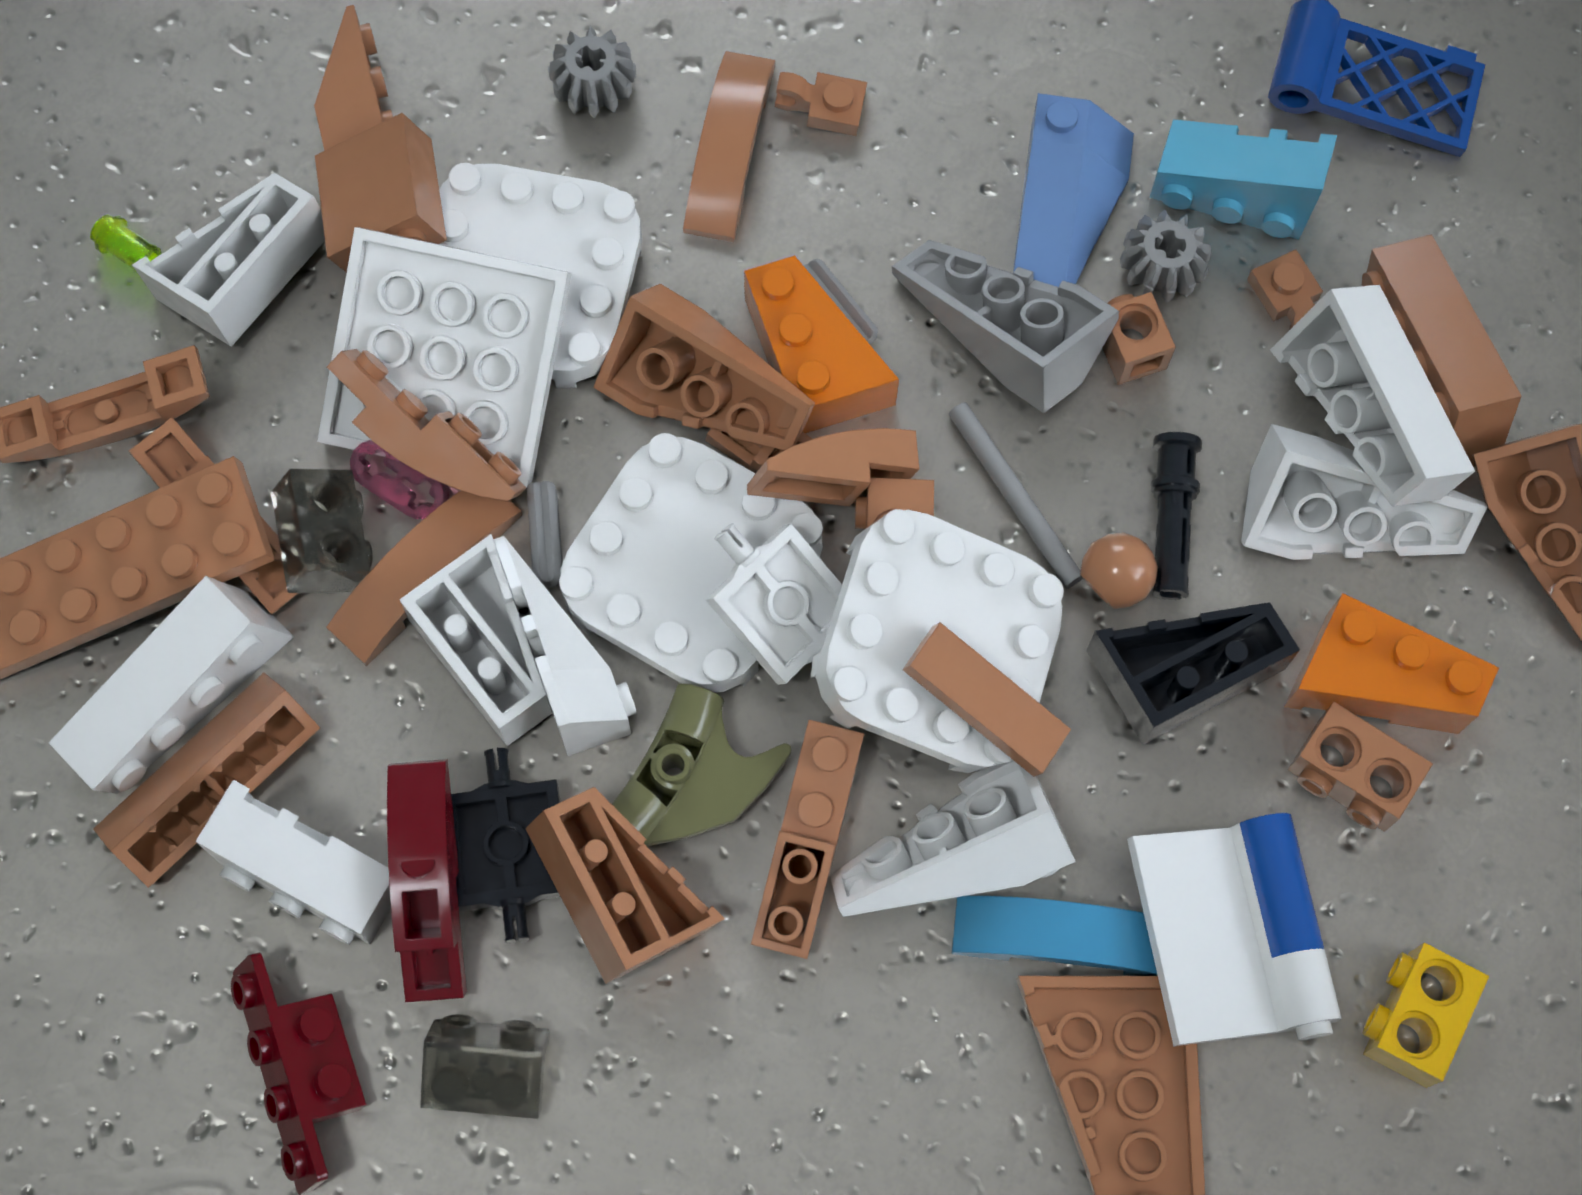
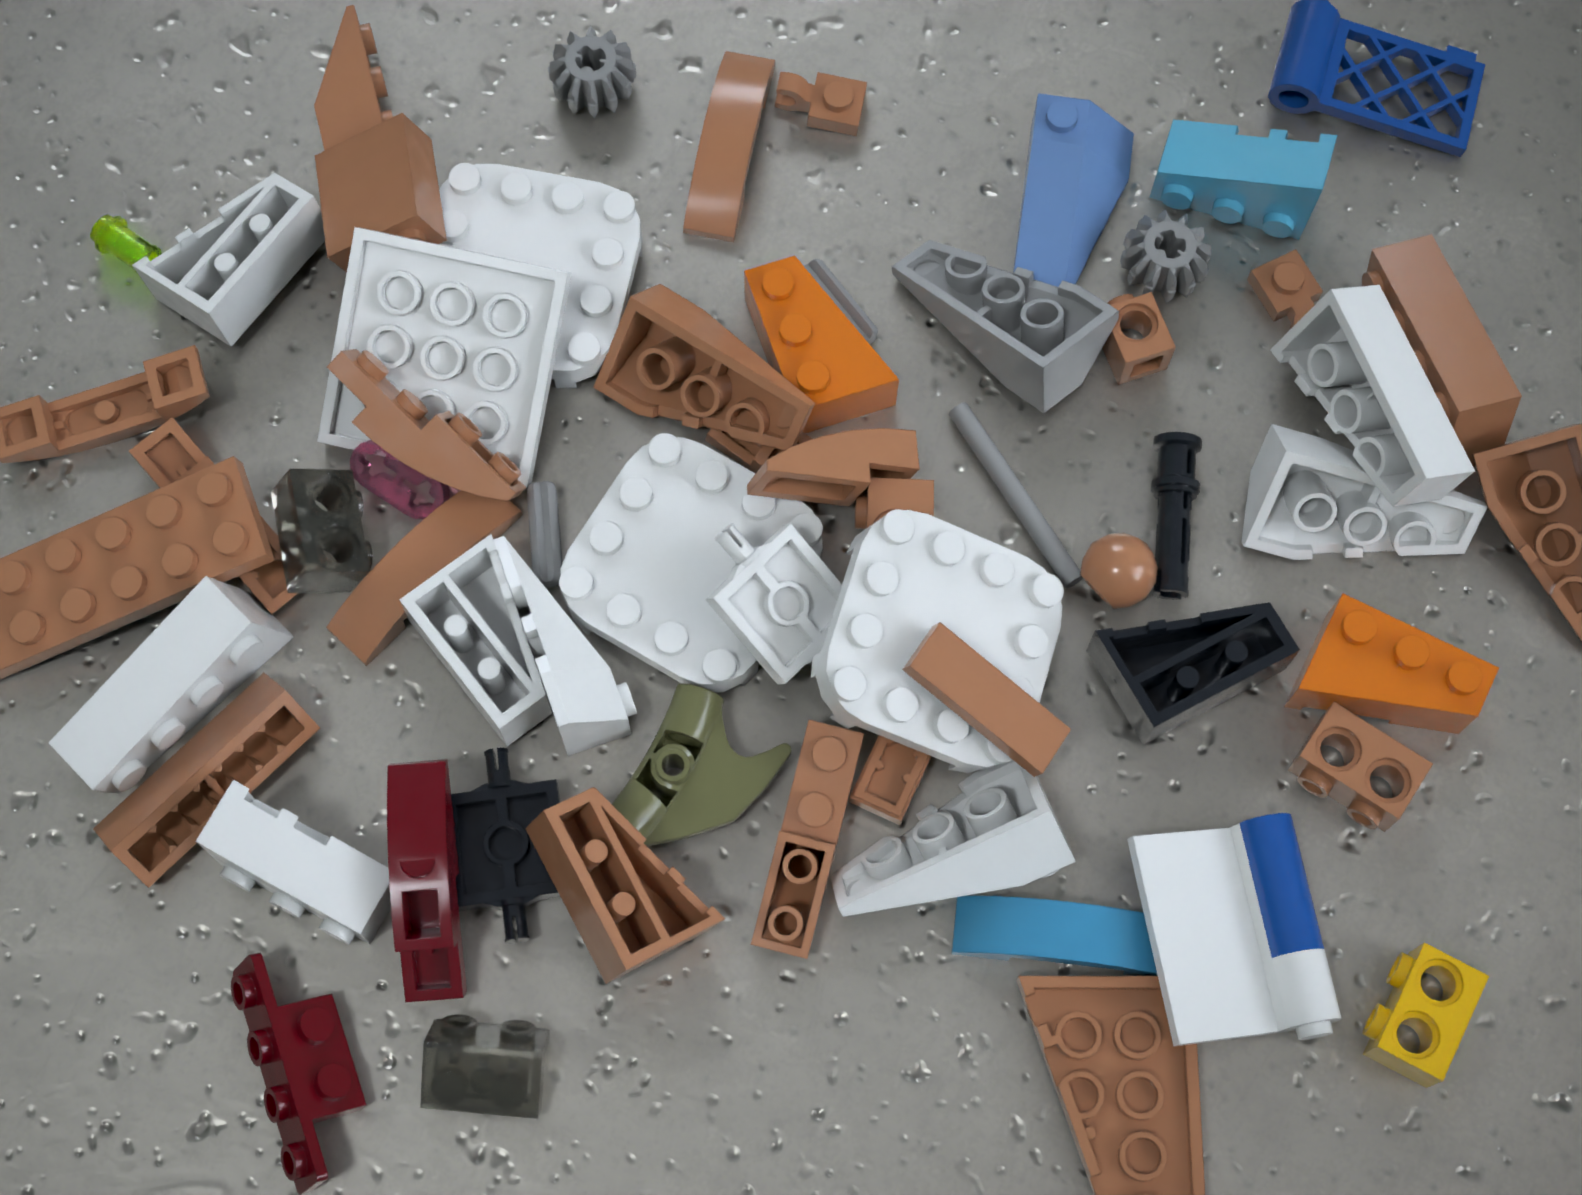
(889, 779): none -> nougat plate

